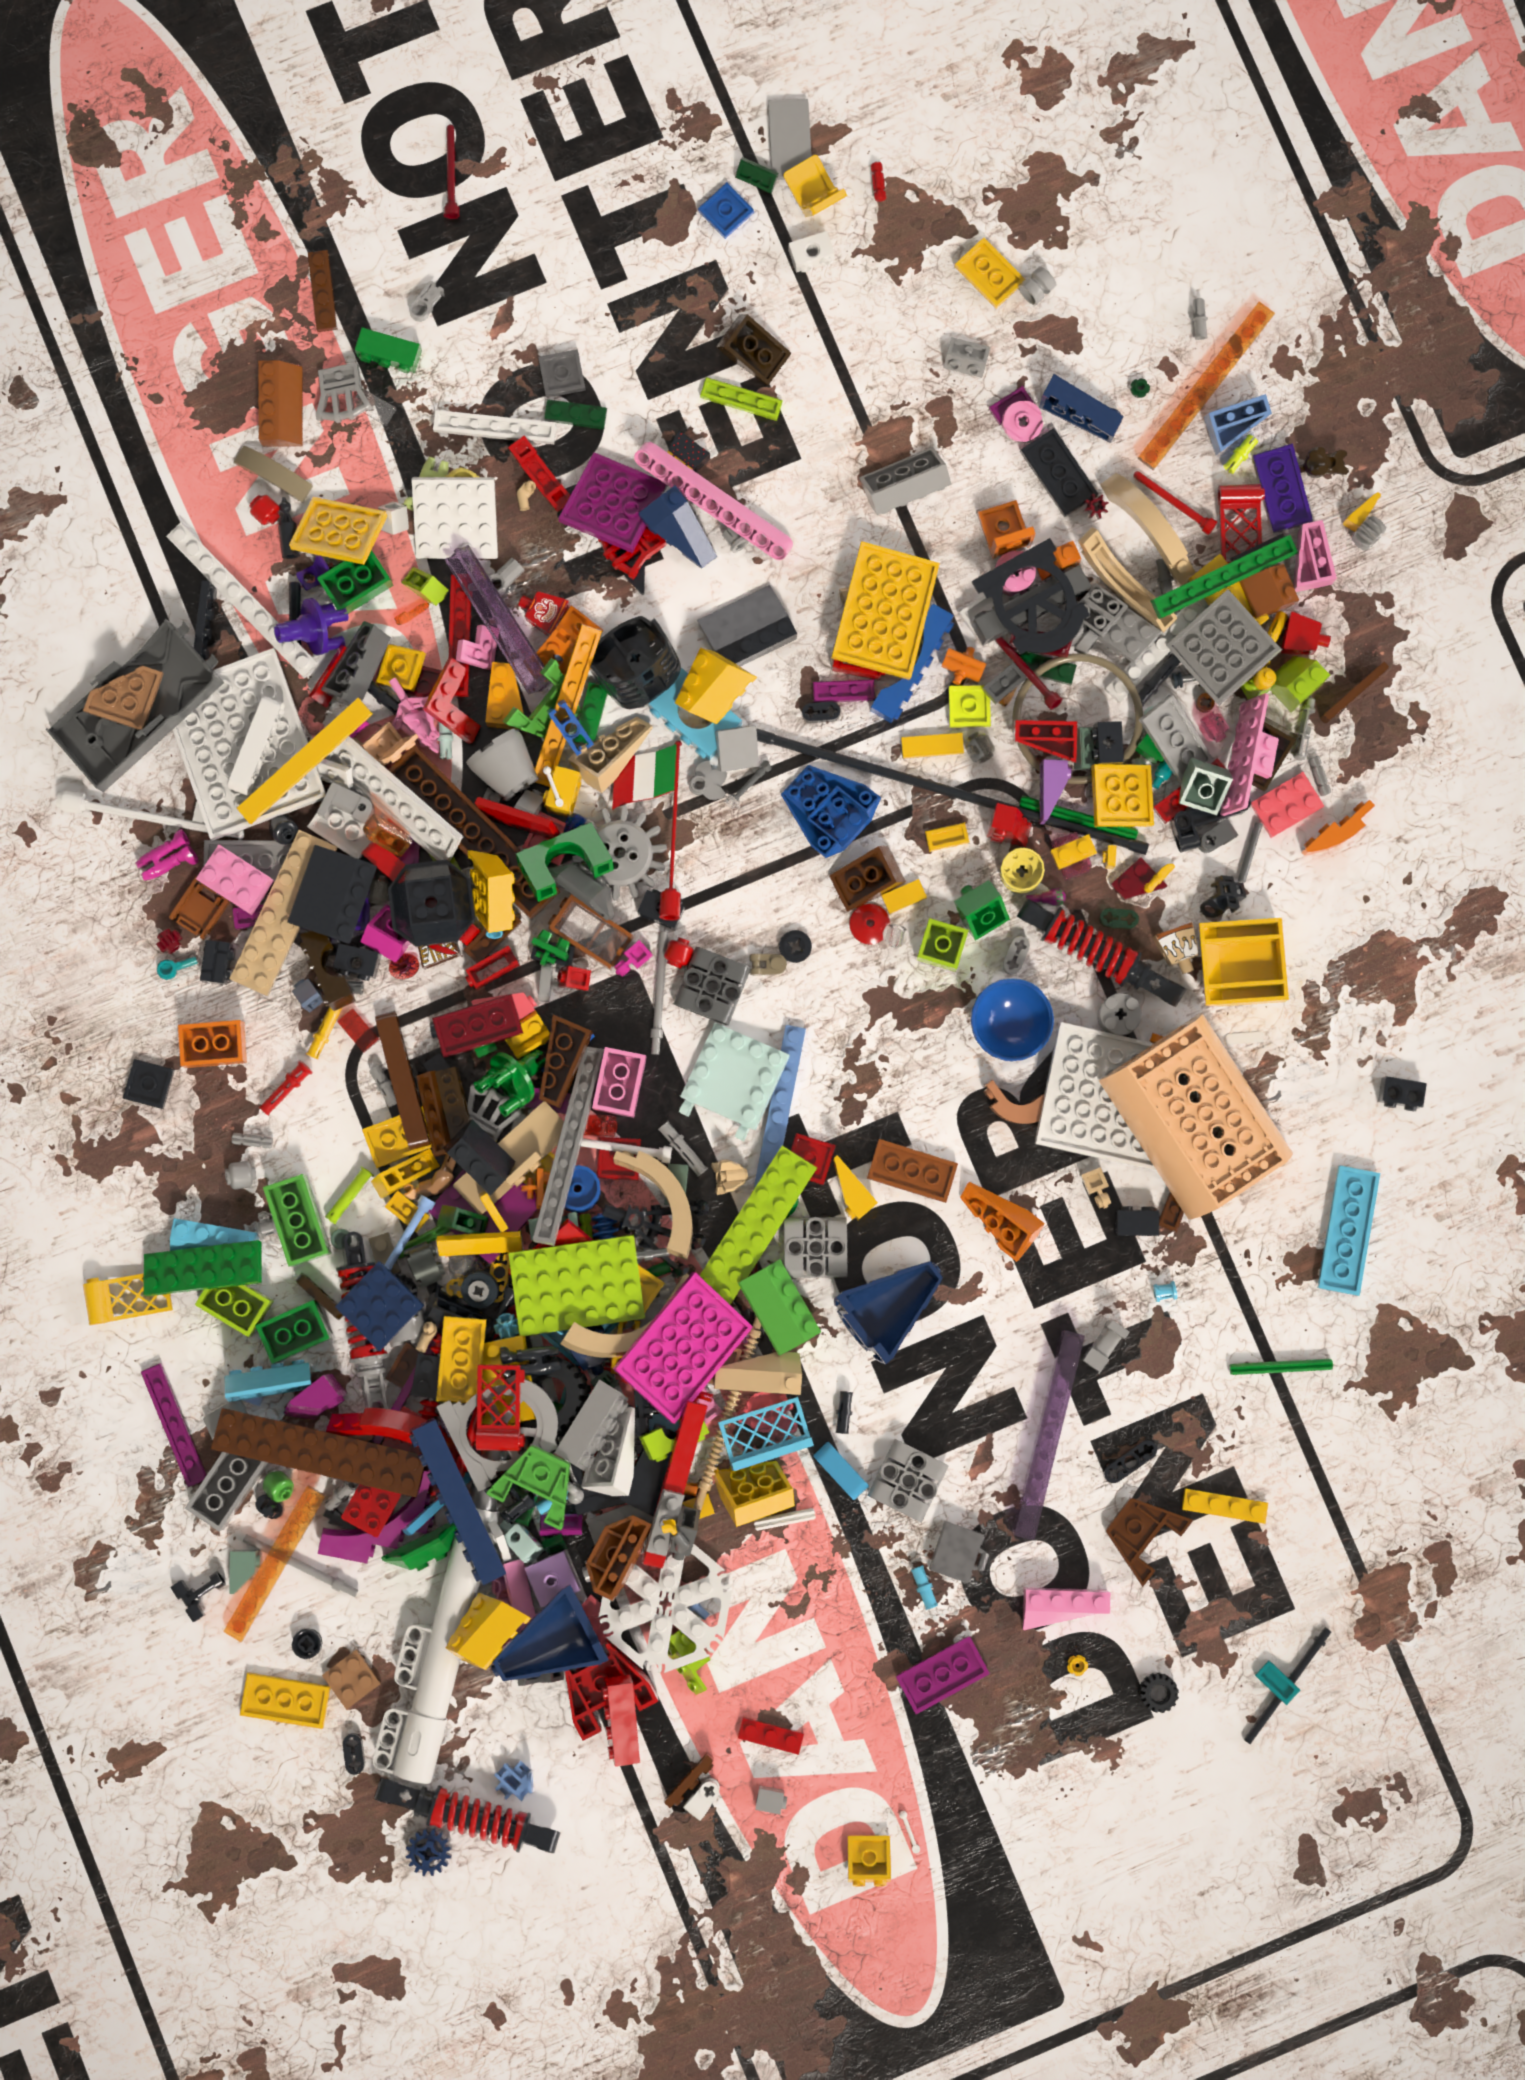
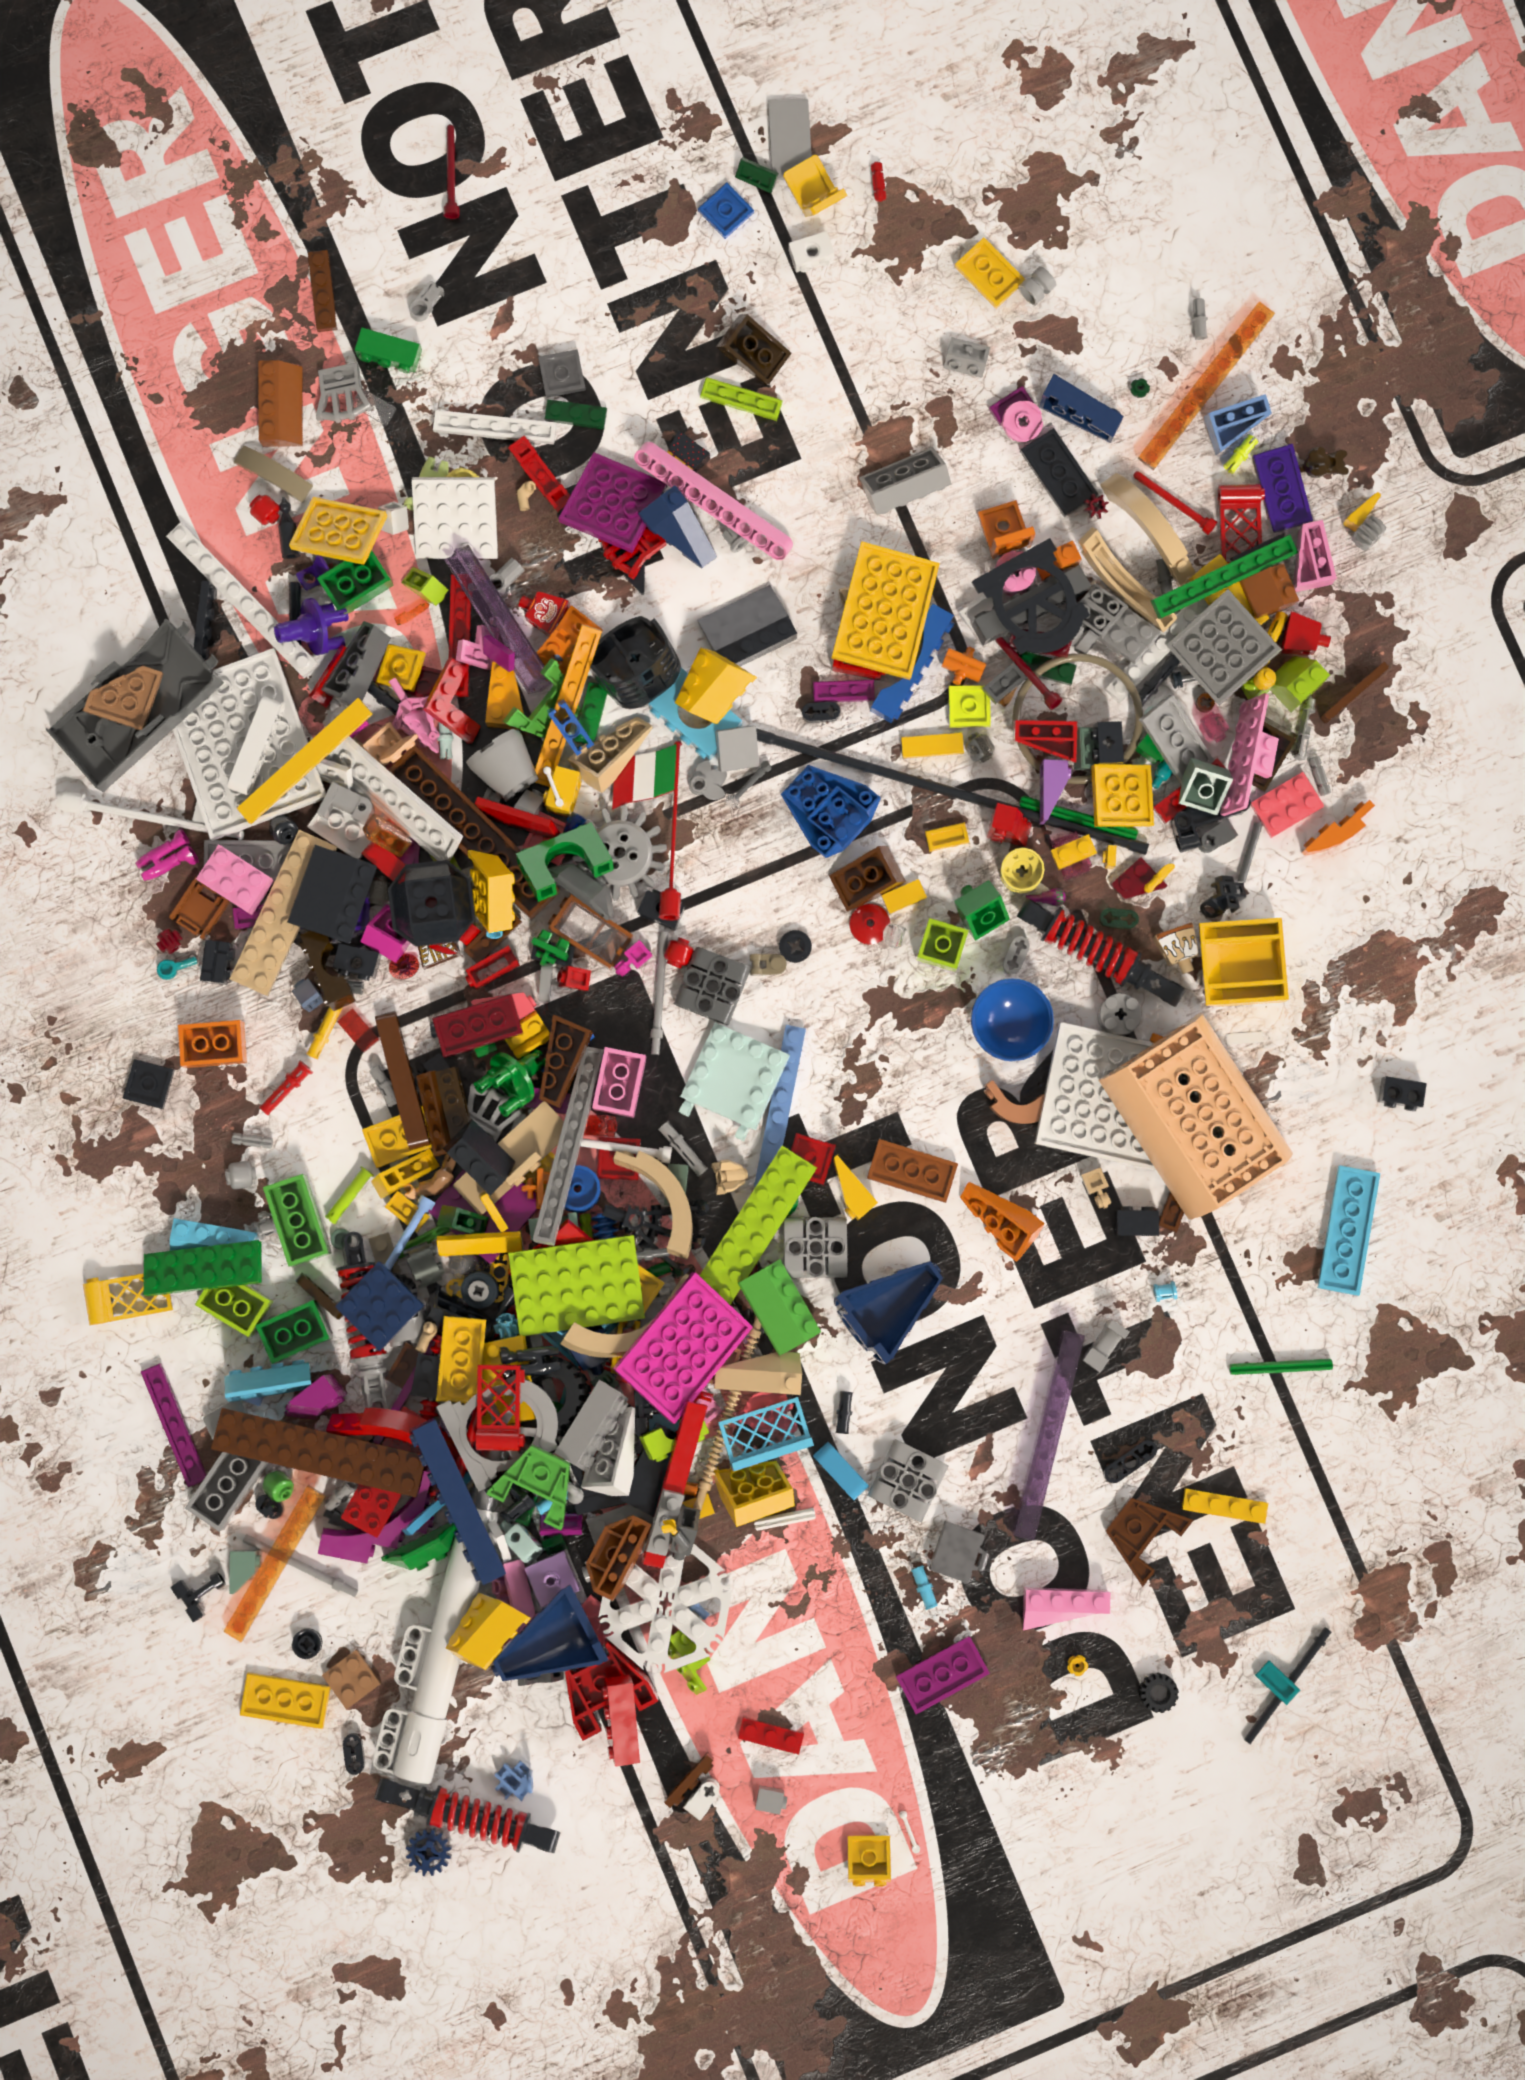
(498, 653): none -> magenta tile

